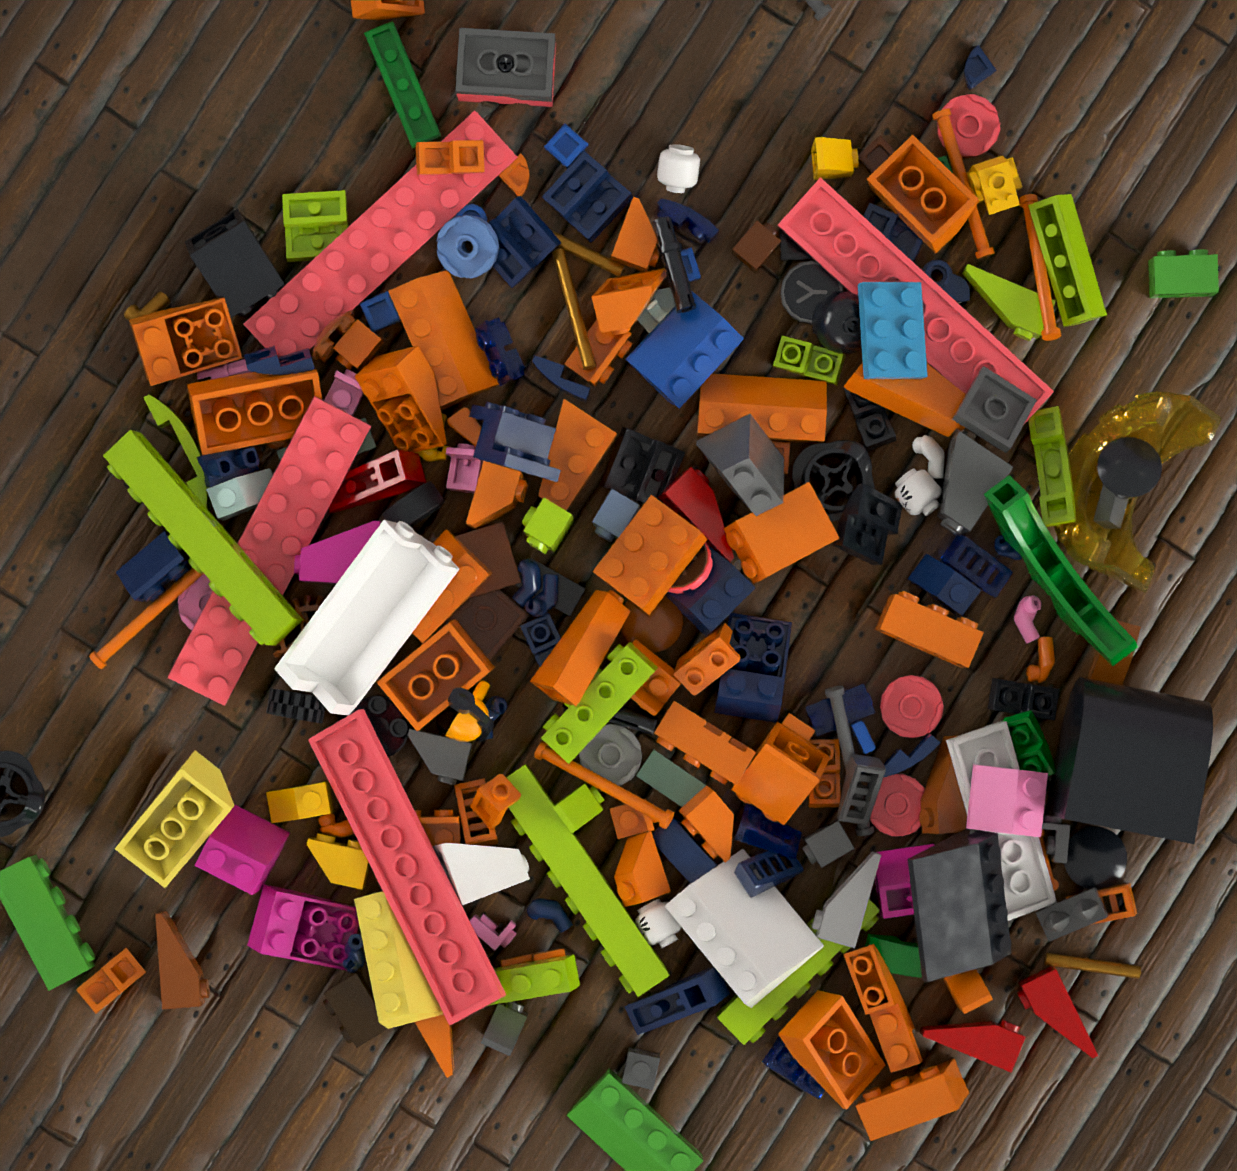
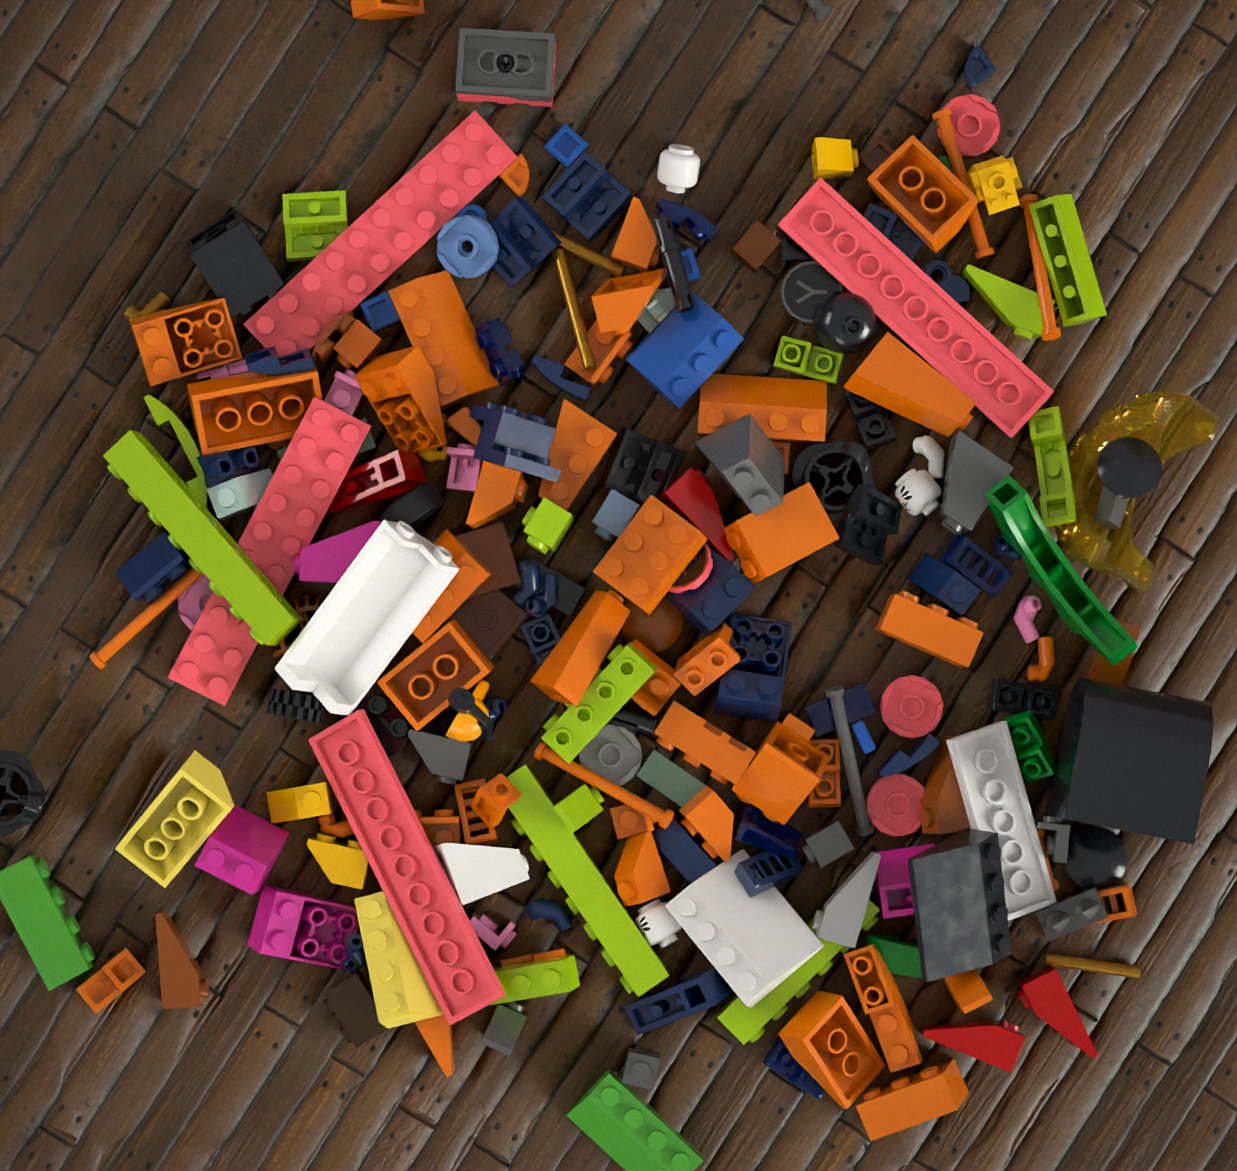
(402, 84): green tile -> none
(450, 157): orange slope -> none
(866, 770): dark grey slope -> none
(892, 330): dark azure plate -> none
(994, 409): dark grey plate -> none
(1007, 800): bright pink slope -> none
(1183, 275): bright green brick -> none

